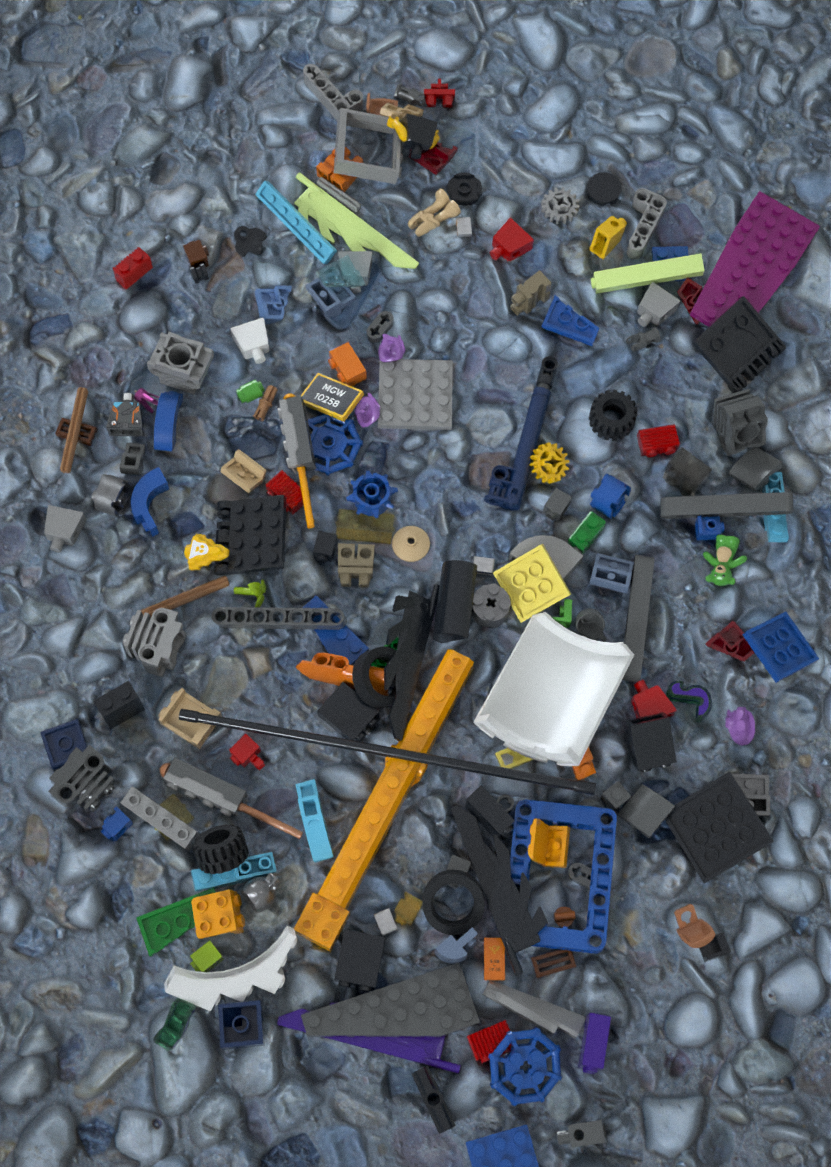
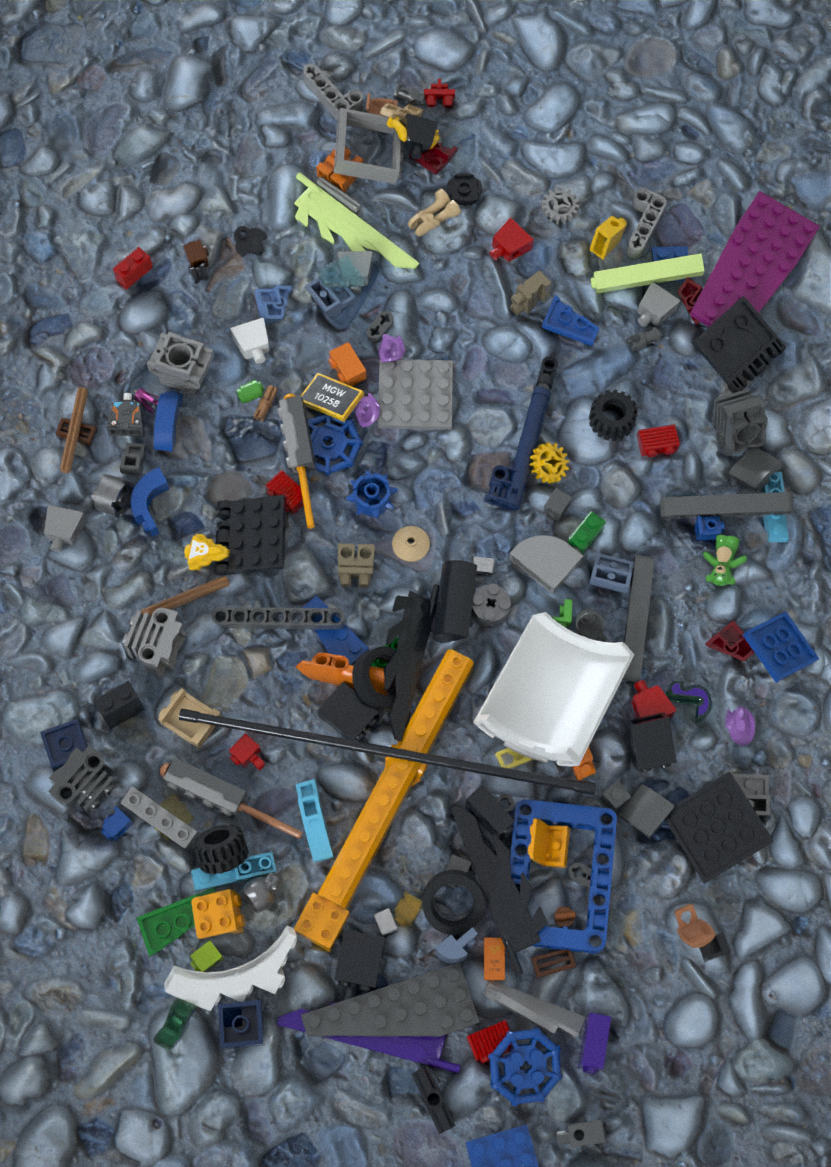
(244, 471): tan bracket -> none
(254, 589): lime plant -> none
(296, 222): medium azure plate -> none
(325, 546): black brick -> none
(364, 527): clear yellow piece -> none
(464, 227): flat silver piece -> none
(532, 583): light yellow plate -> none
(604, 188): black tile -> none
(610, 496): blue brick -> none
(686, 473): clear smoke brick -> none

